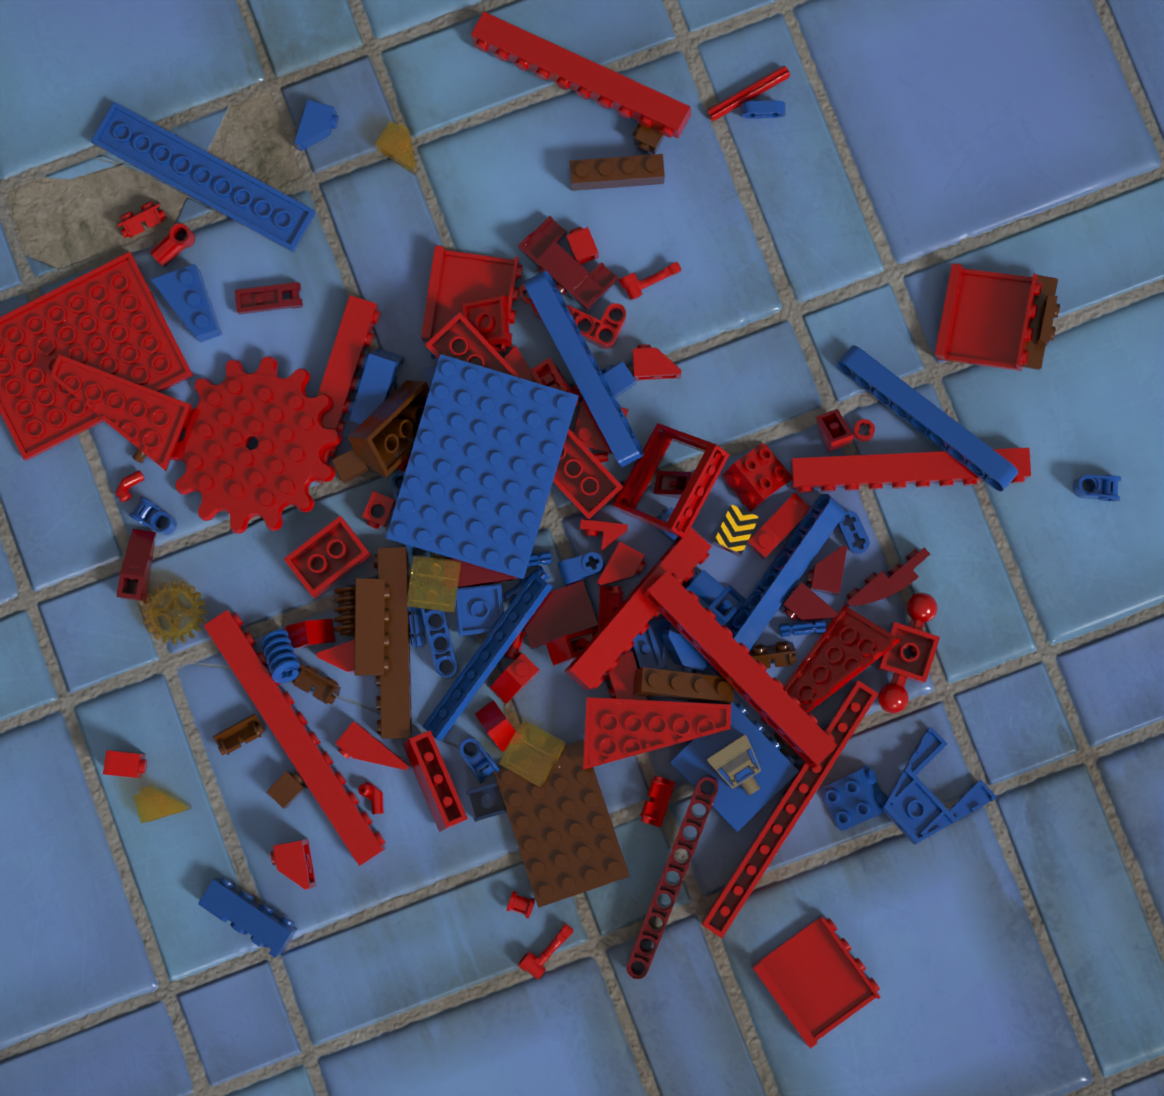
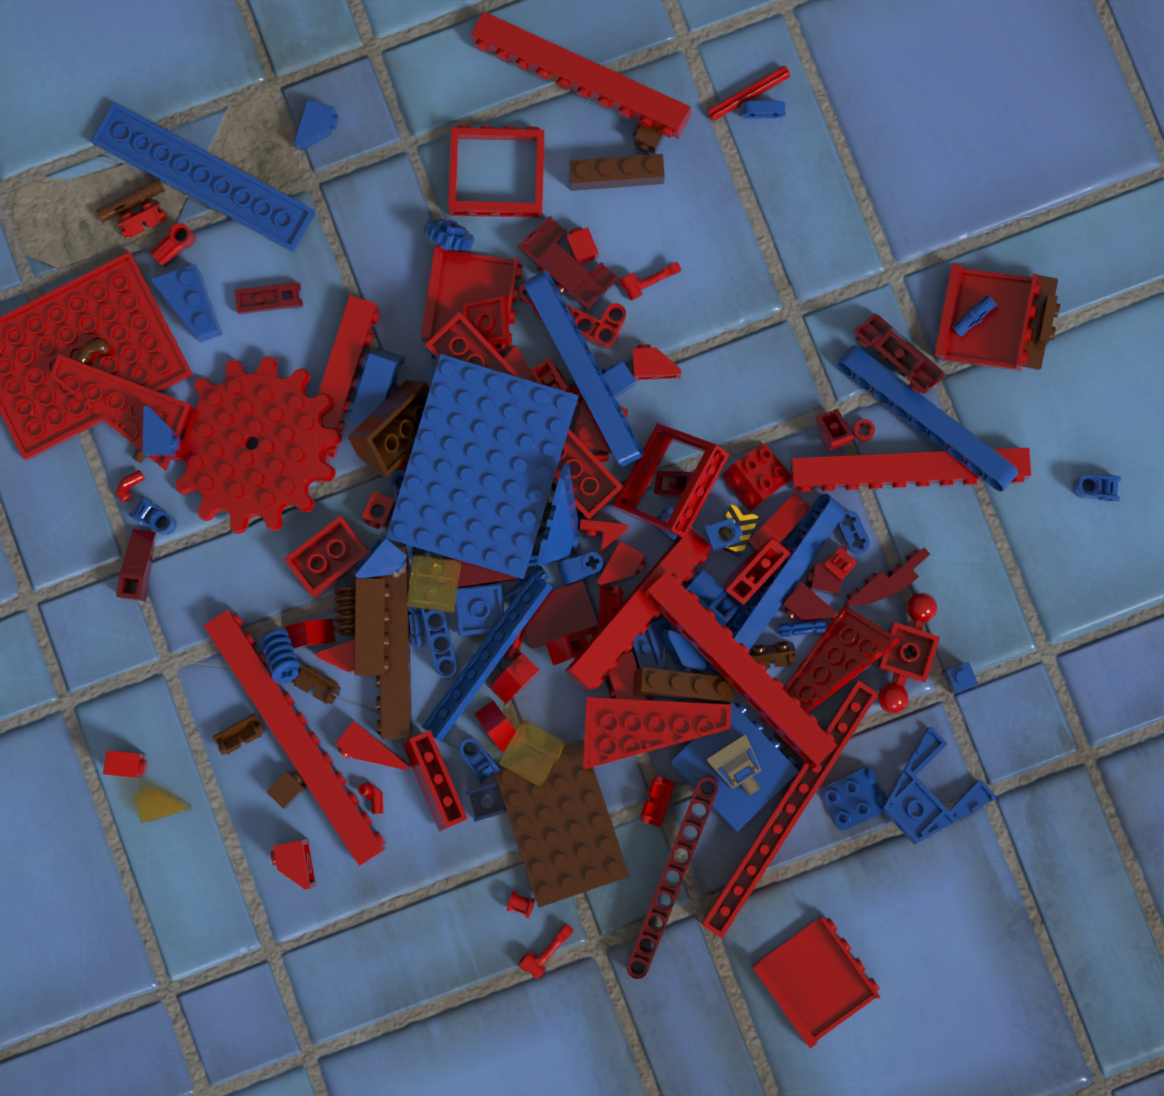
(91, 347): none -> reddish brown arm
(130, 200): none -> reddish brown pin
(158, 436): none -> blue slope
(173, 601): clear yellow gear -> none
(248, 916): blue wedge -> none
(350, 466): reddish brown brick -> none
(380, 560): none -> blue slope
(397, 145): clear yellow slope -> none
(448, 234): none -> blue gear
(496, 209): none -> red window
(562, 522): none -> blue wedge
(712, 534): none -> blue brick
(756, 570): none -> red slope
(840, 563): none -> red tile
(902, 353): none -> dark red bracket
(960, 678): none -> blue brick
(974, 315): none -> blue pin

